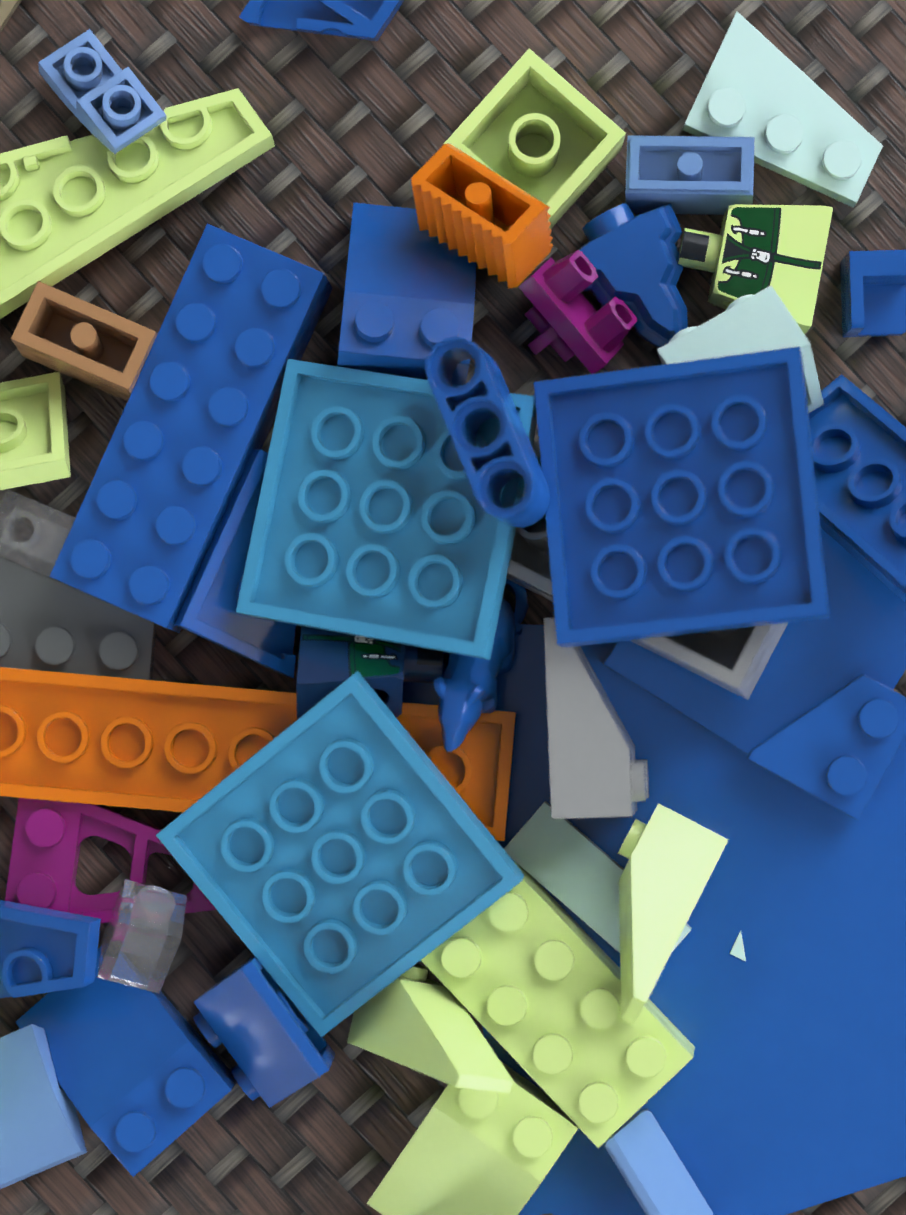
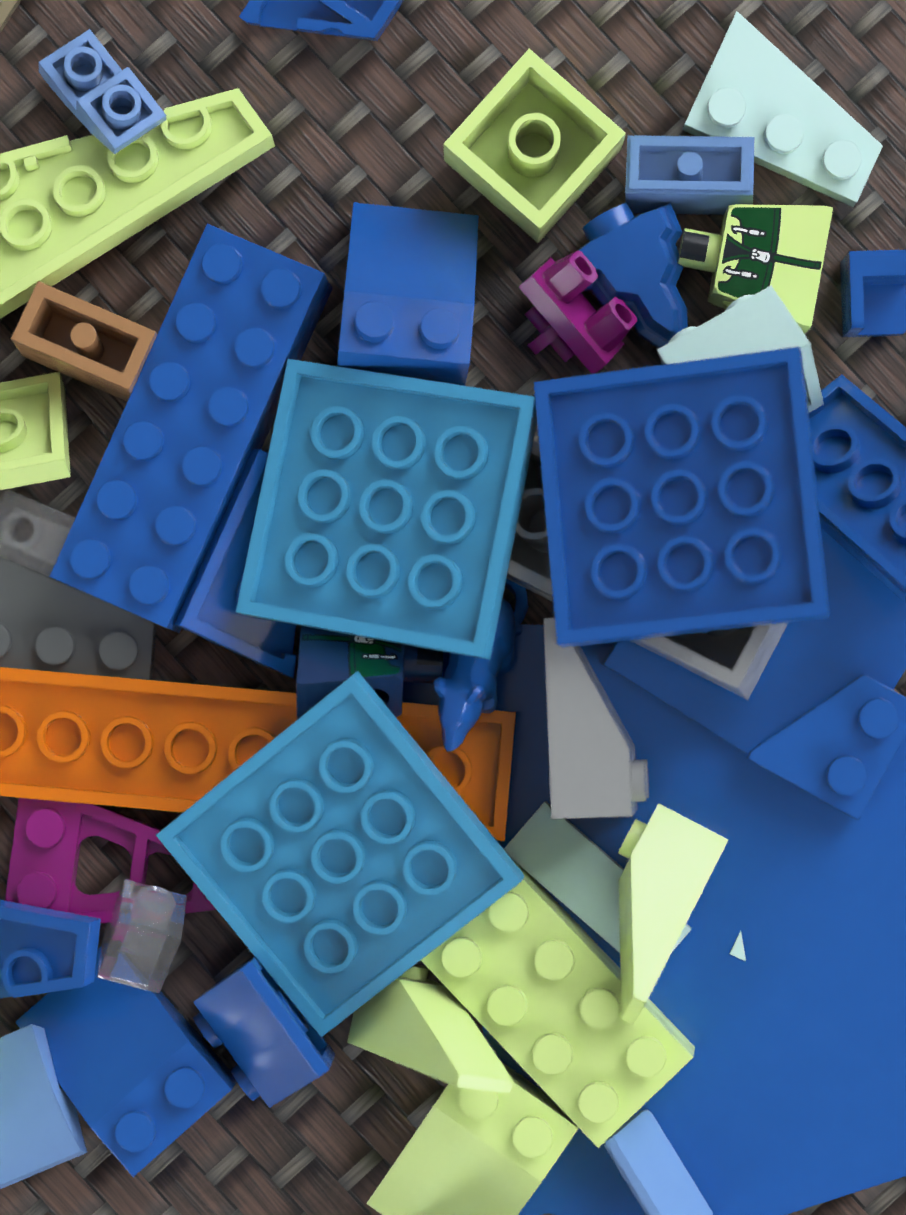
(465, 410): blue beam -> none
(481, 215): orange brick -> none

